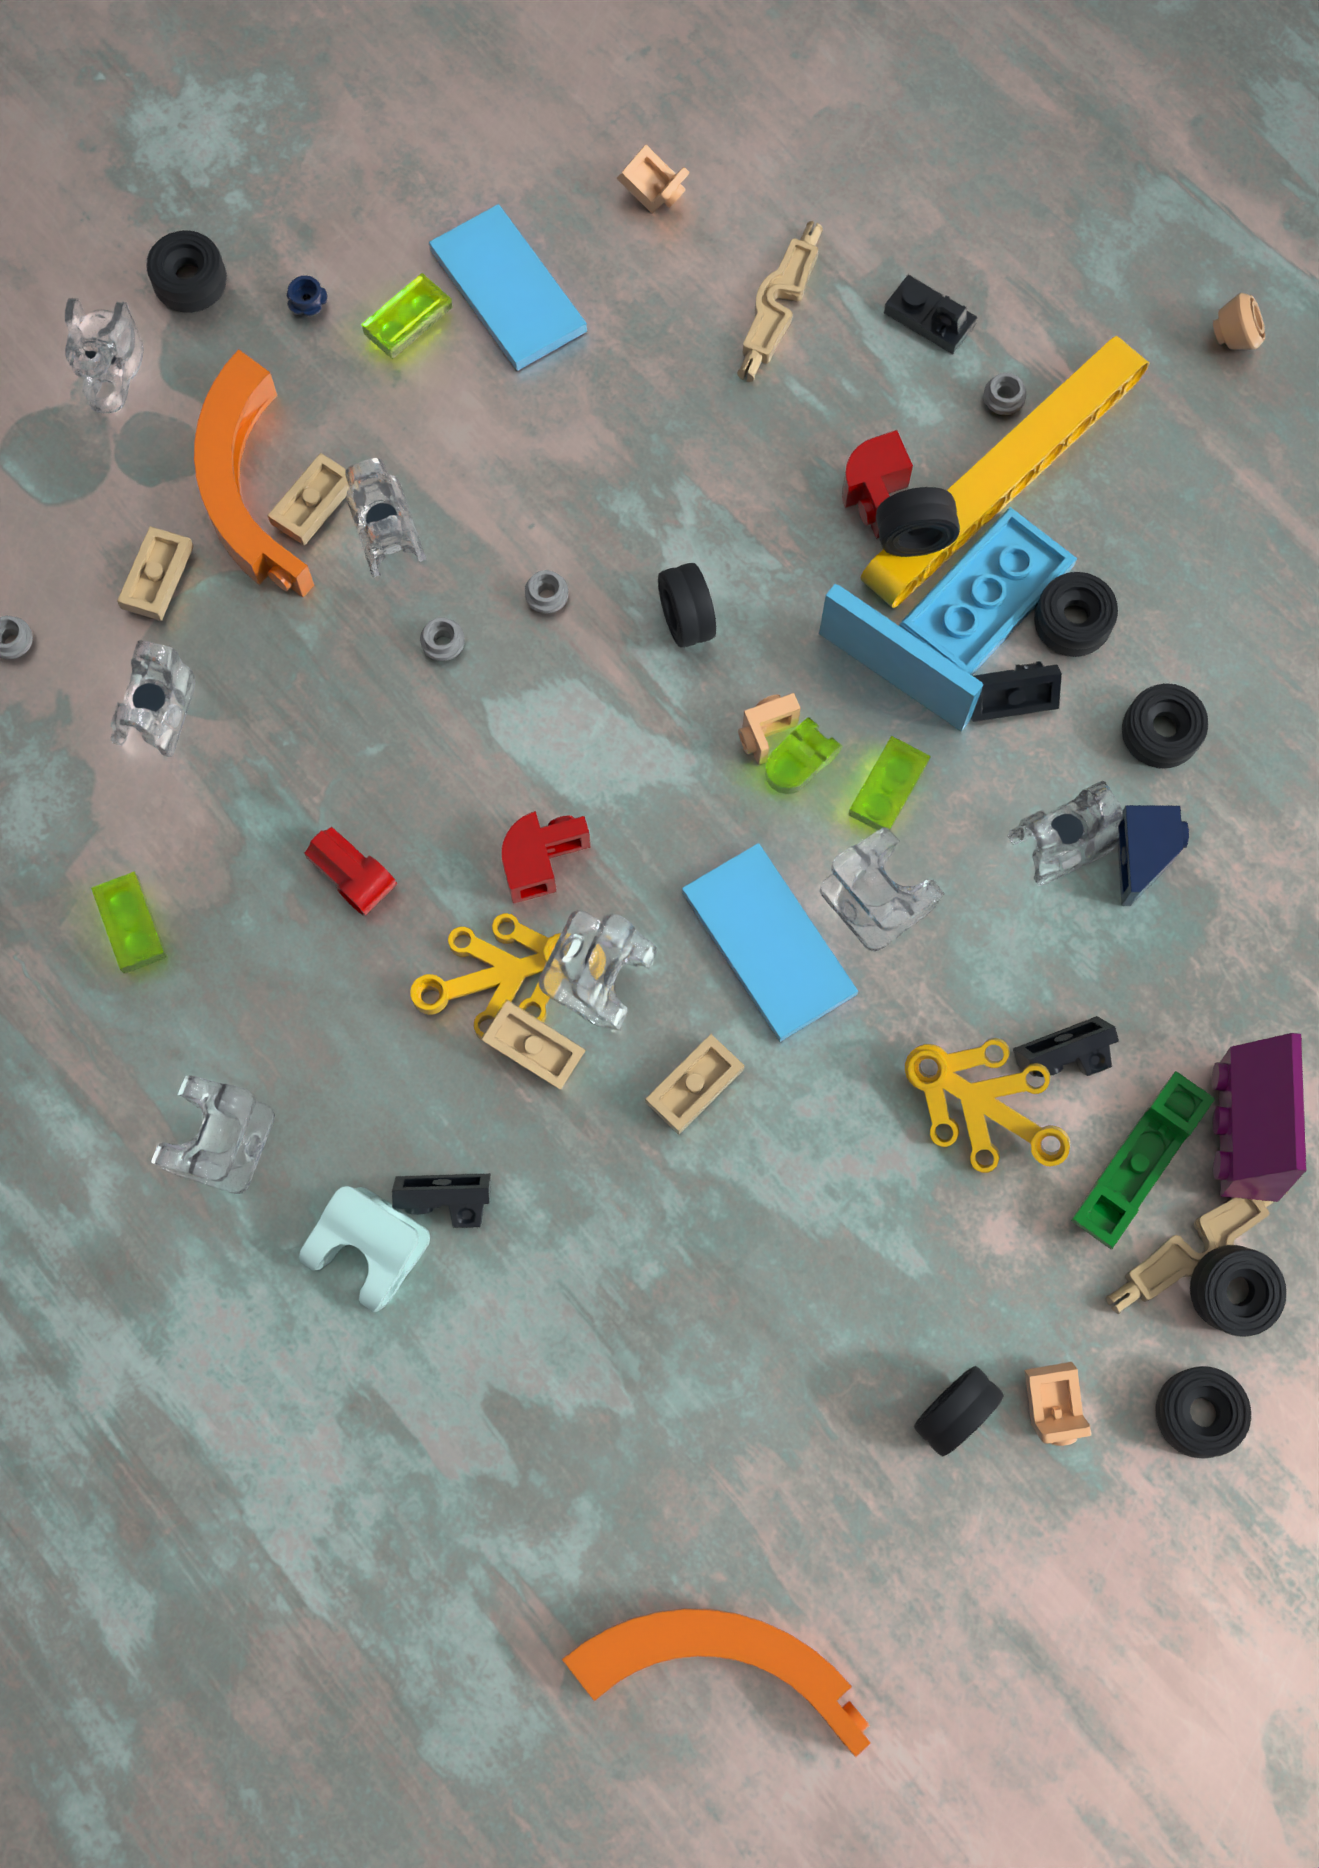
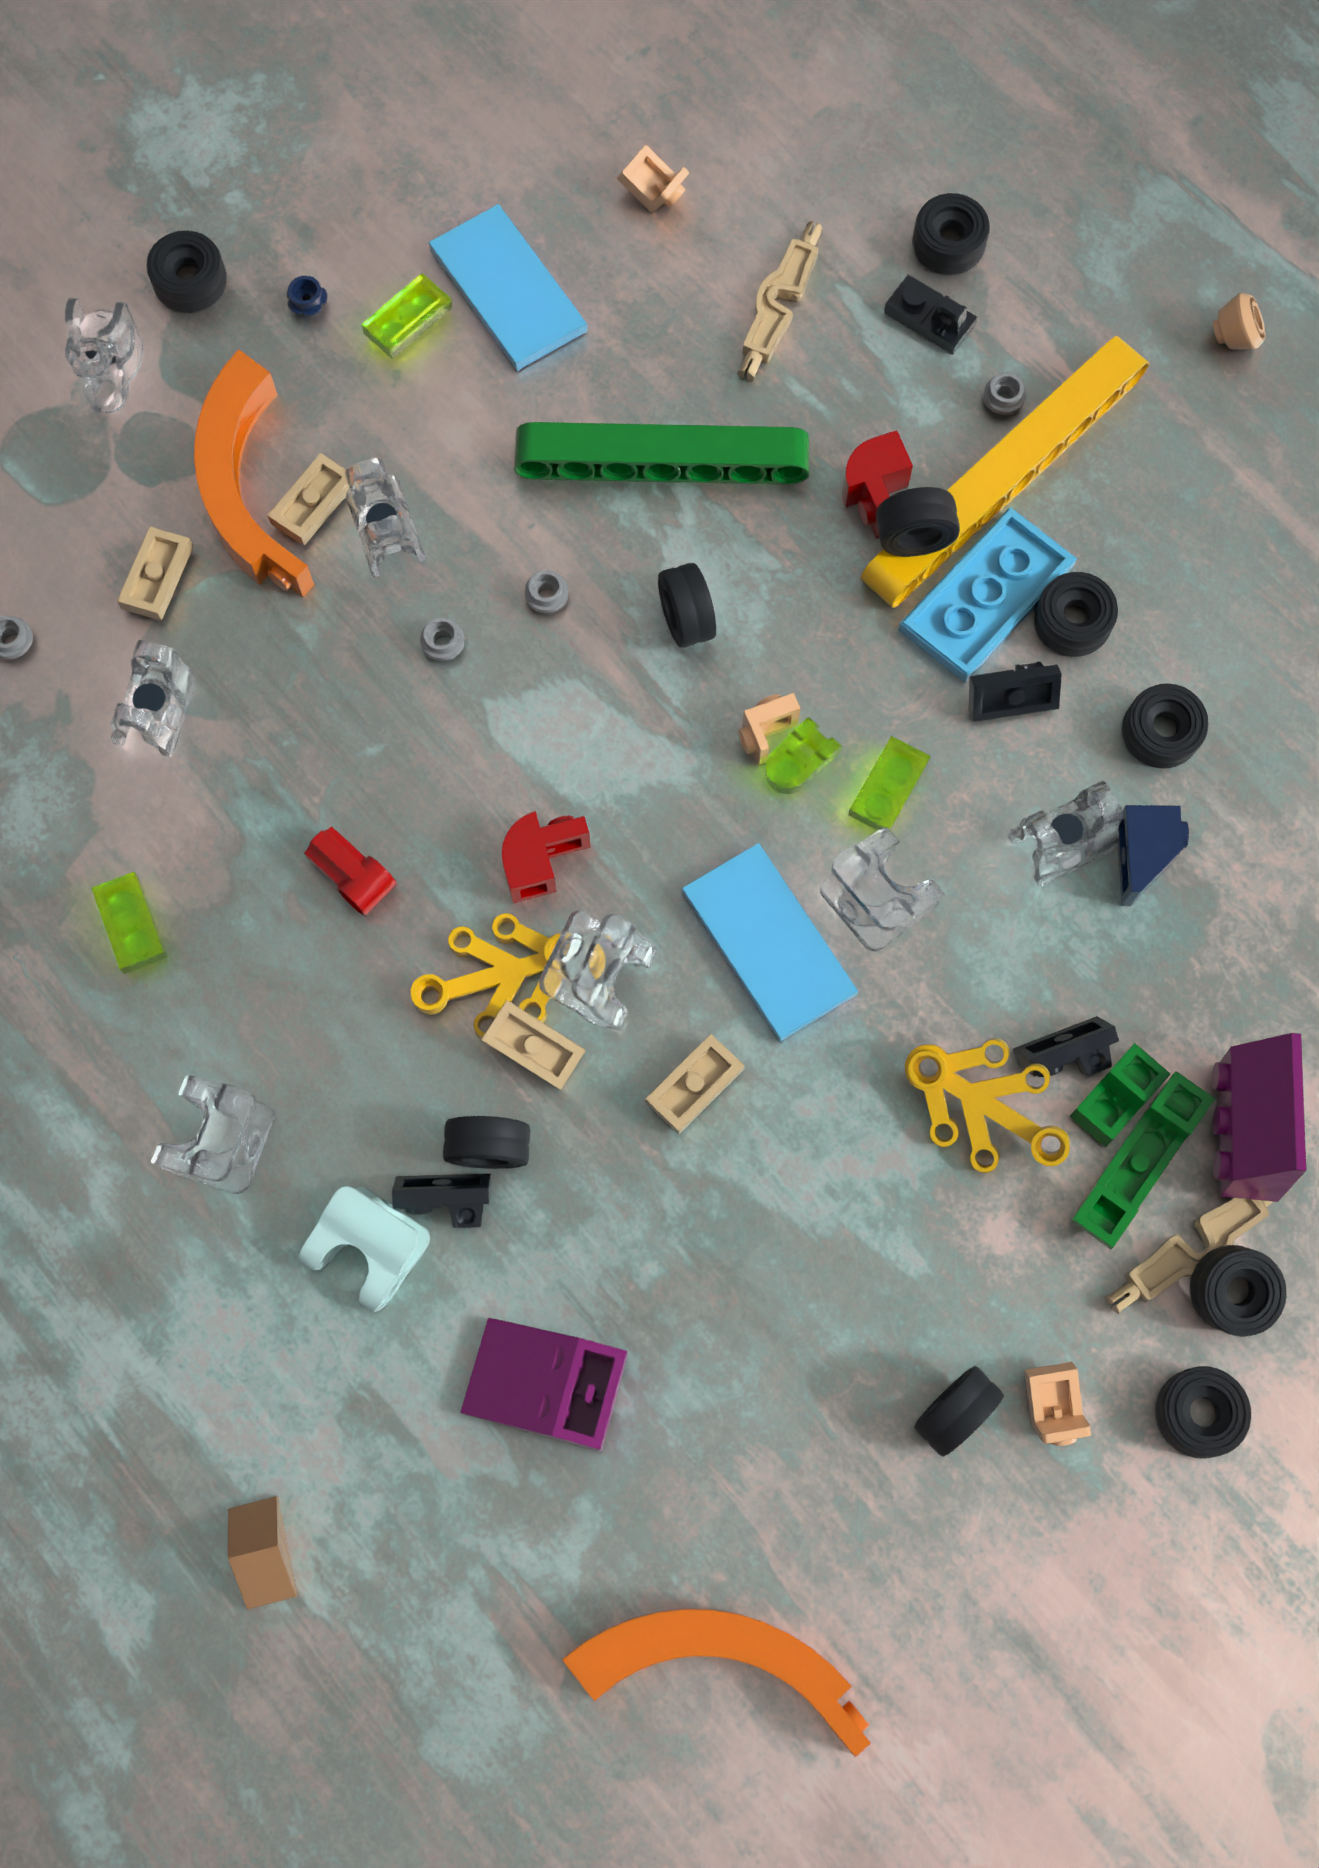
(260, 1553): none -> medium nougat slope
(486, 1142): none -> black tyre
(545, 1383): none -> magenta slope
(661, 453): none -> green beam
(899, 657): medium azure tile -> none
(956, 212): none -> black tyre
(1120, 1095): none -> green slope

